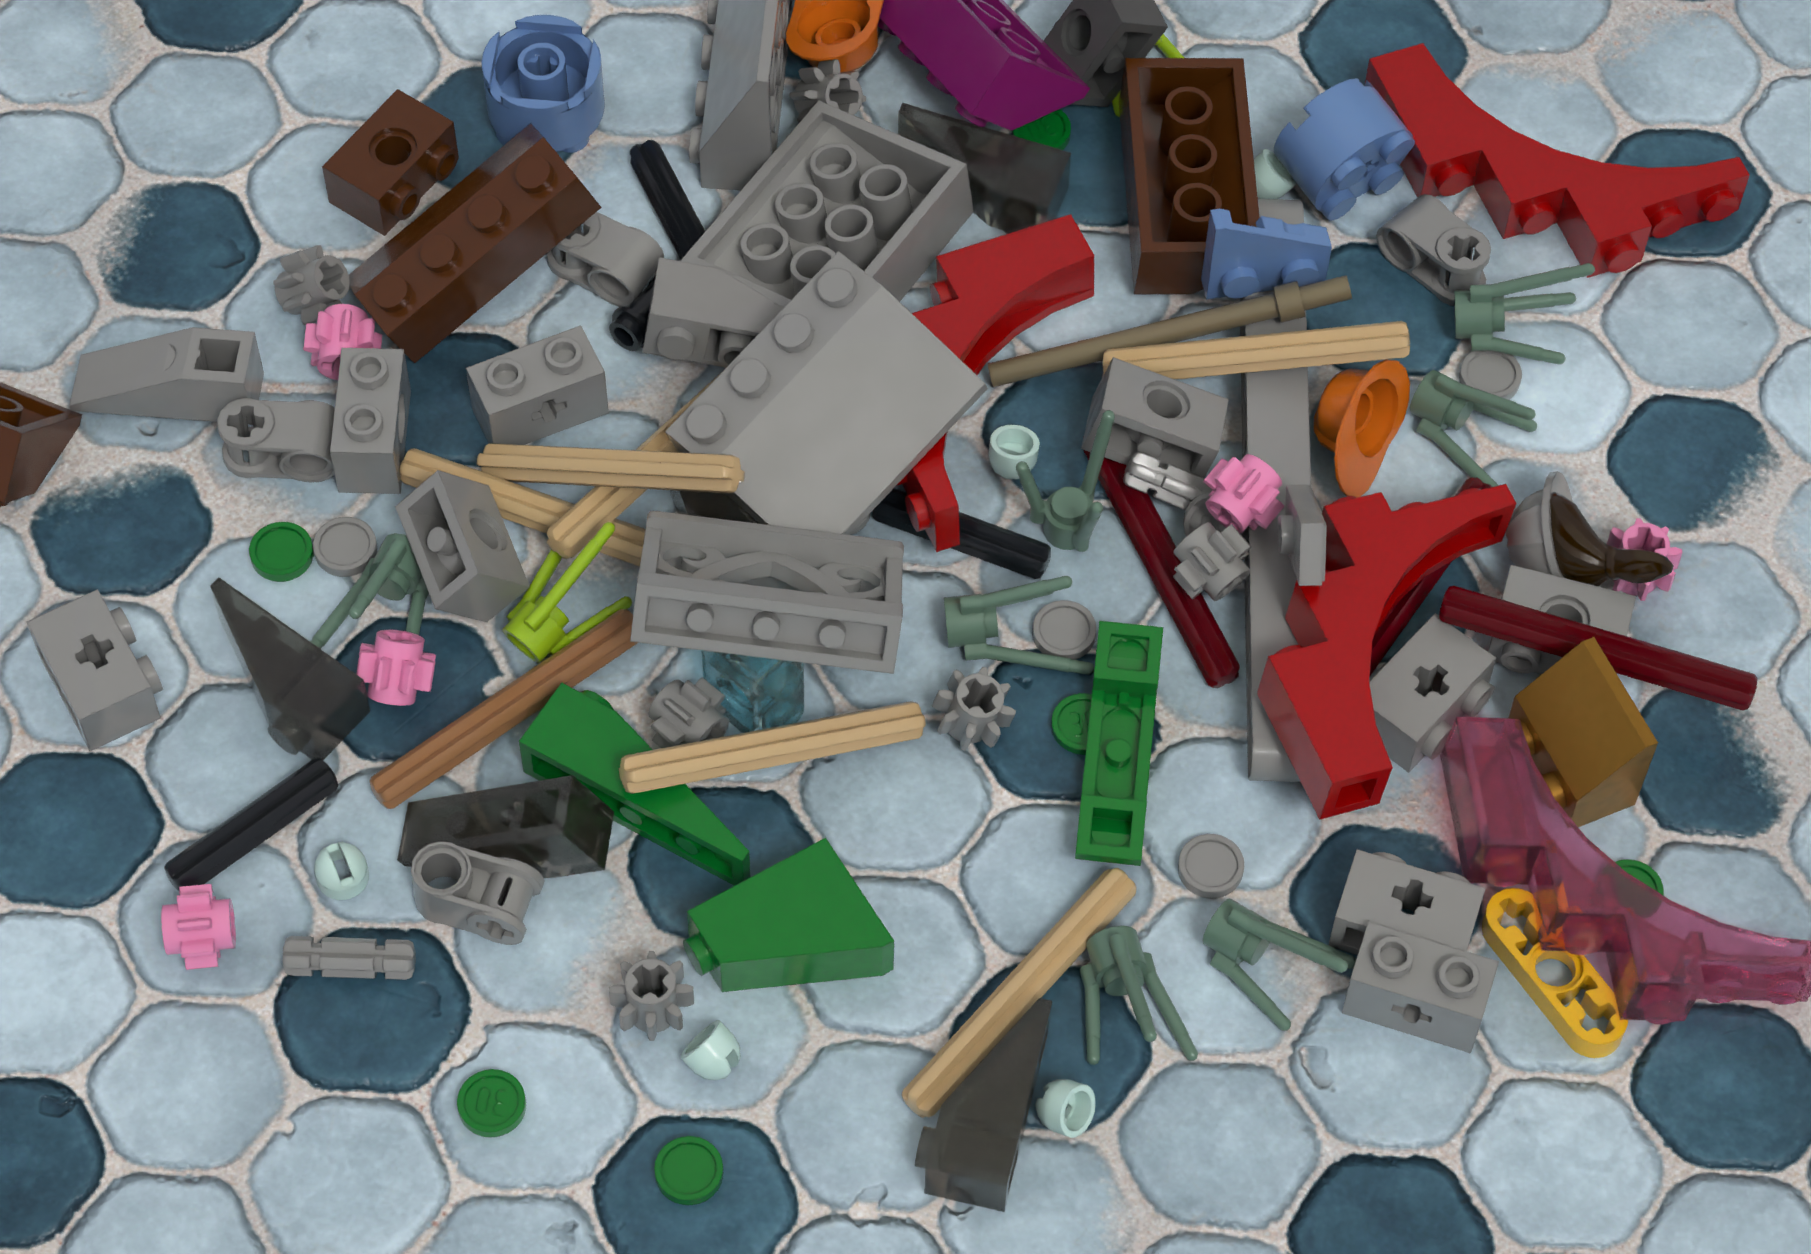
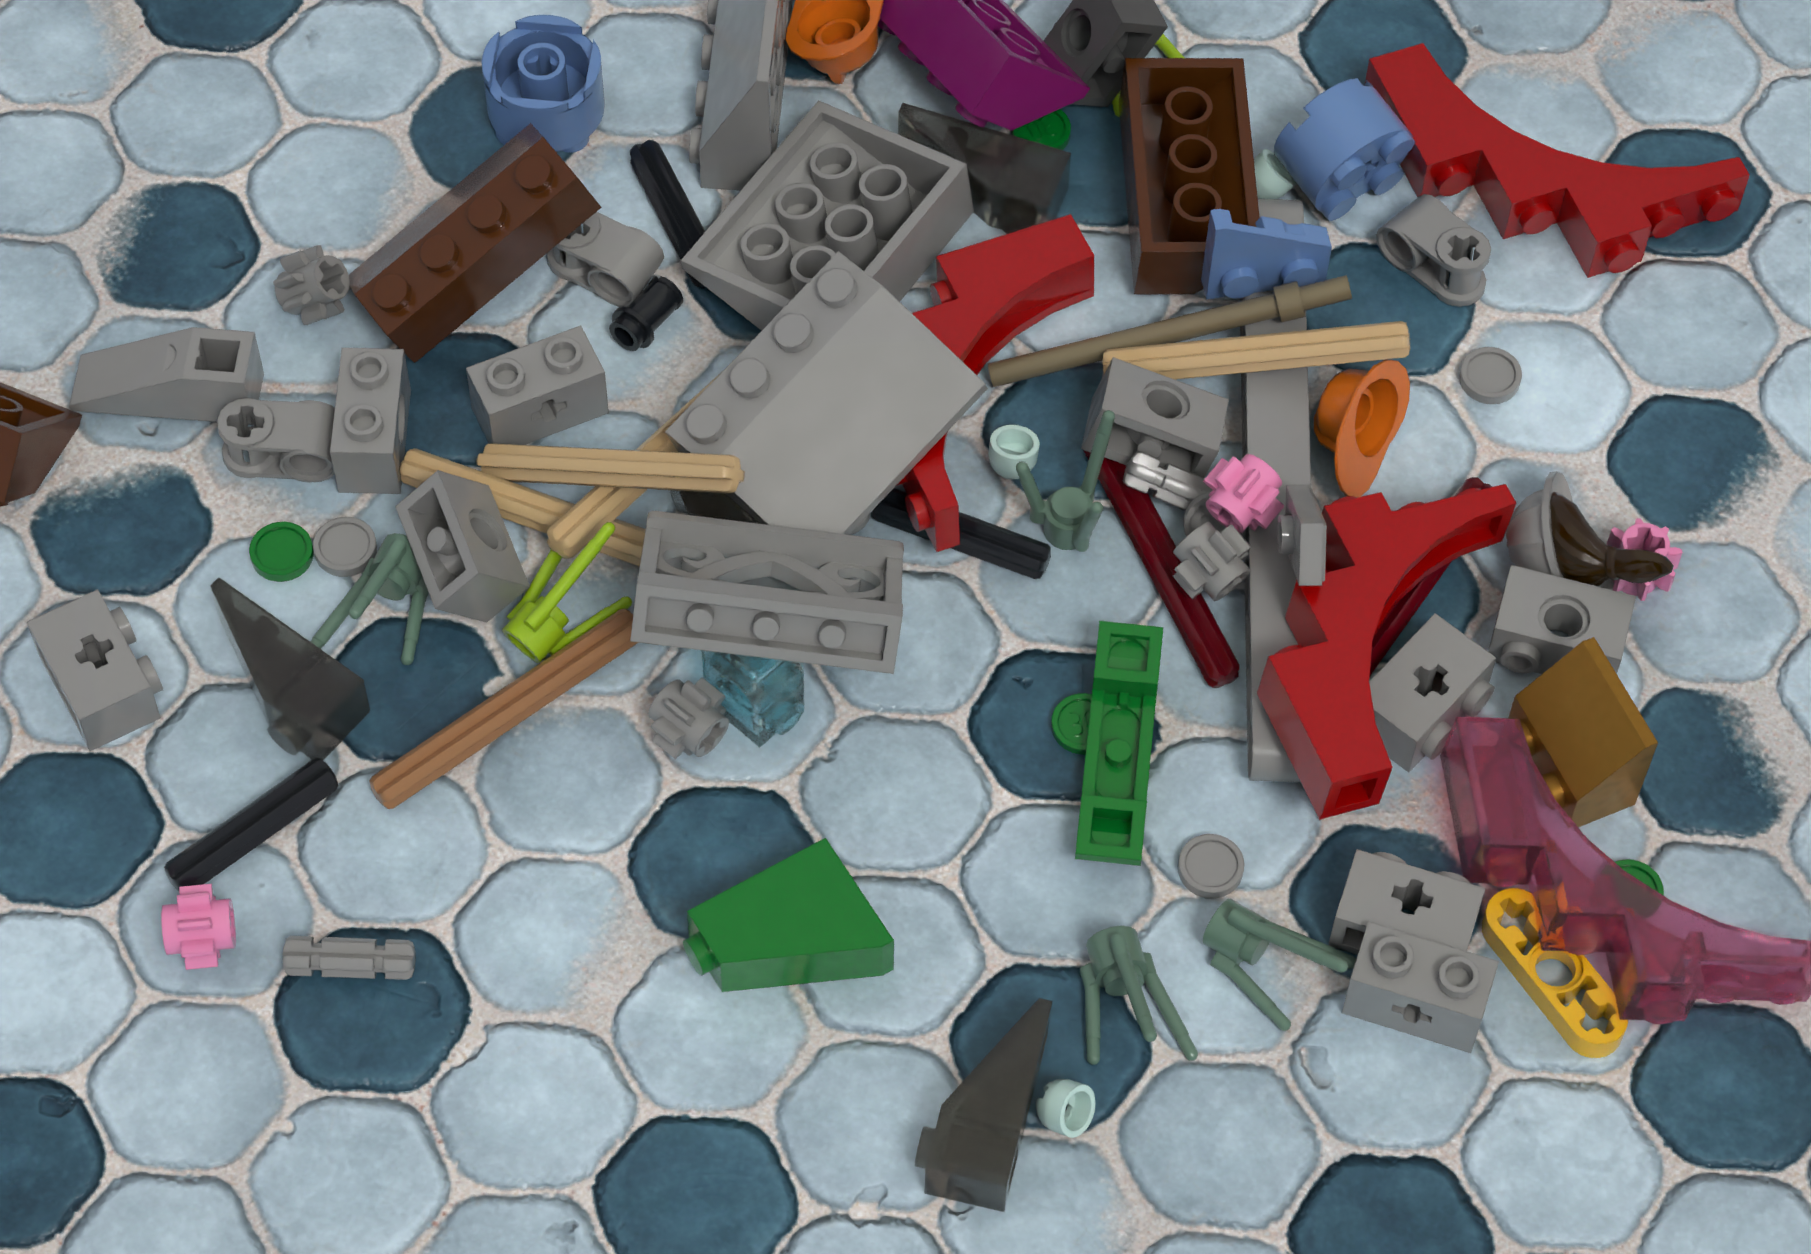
(328, 878): light aqua hinge -> none
(336, 329): bright pink gear -> none
(391, 162): reddish brown brick -> none
(396, 667): bright pink gear -> none
(488, 893): light grey piece -> none
(491, 1103): green piece -> none
(543, 823): clear smoke slope -> none
(587, 739): green slope -> none
(652, 979): light grey gear -> none
(688, 1170): green piece -> none
(703, 314): light grey slope -> none
(712, 1052): light aqua hinge -> none
(771, 747): tan axle -> none
(827, 86): light grey gear -> none
(973, 708): light grey gear -> none
(974, 619): sand green plant -> none
(1018, 992): tan axle -> none
(1064, 629): light grey piece -> none
(1448, 403): sand green plant -> none
(1483, 311): sand green plant -> none
(1626, 655): dark red axle -> none

